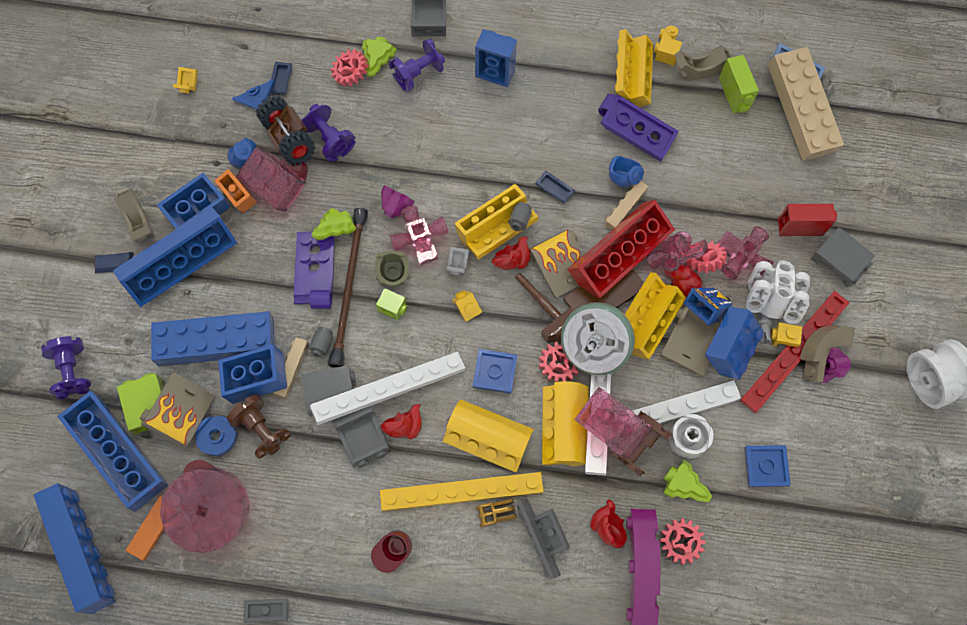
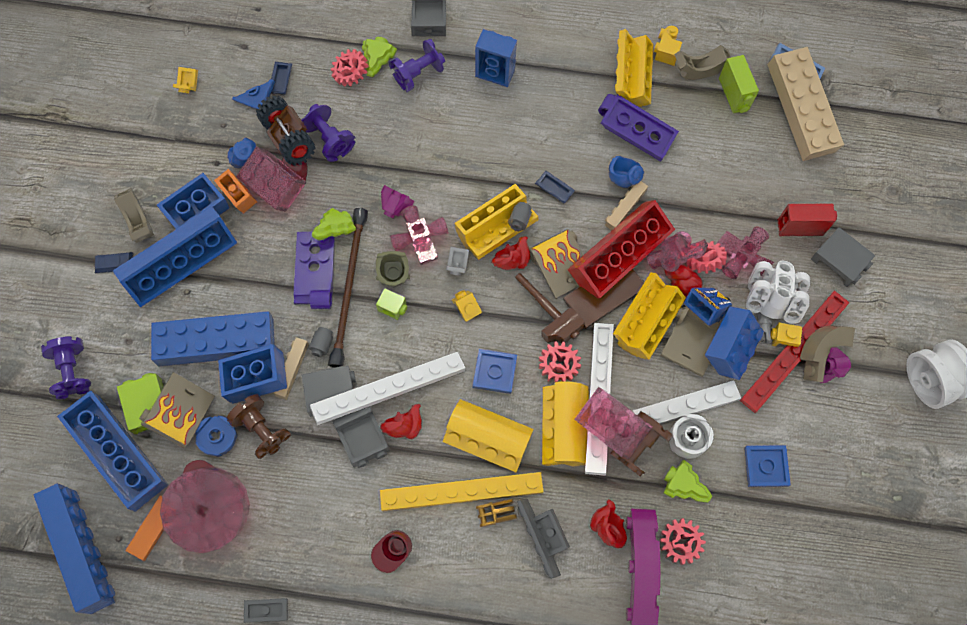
(611, 324): flat silver wheel -> none

